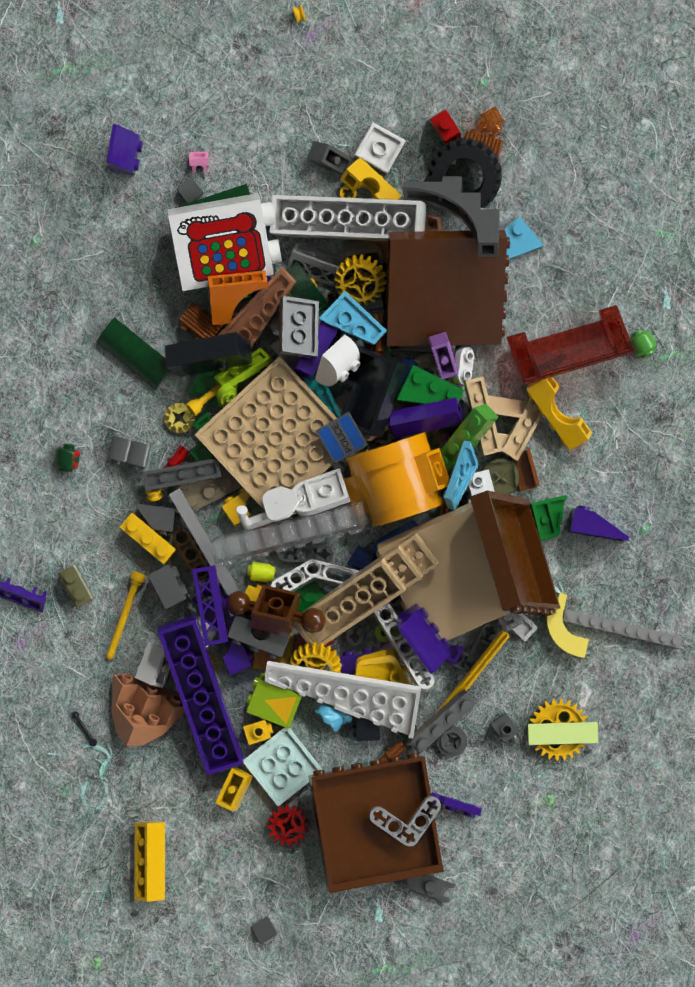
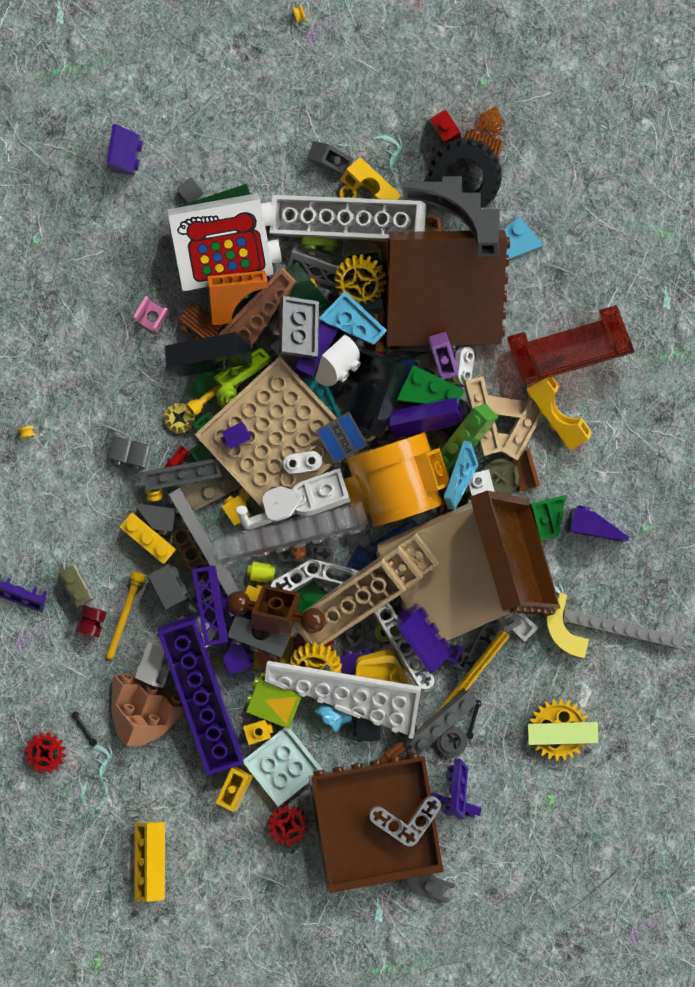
(26, 432): none -> yellow bush
(40, 745): none -> red gear
(67, 458): dark green head -> none
(91, 621): none -> dark red wheel
(134, 353): dark green brick -> none
(143, 310): none -> bright pink piece
(199, 159): bright pink tile -> none
(236, 436): none -> dark purple brick
(264, 930): dark grey slope -> none
(298, 553): none -> dark orange axle
(302, 462): none -> white plate
(313, 242): none -> lime plate
(380, 148): white plate -> none
(457, 789): none -> dark purple plate
(469, 734): none -> black hinge
(505, 729): dark grey brick -> none
(643, 343): bright green head -> none

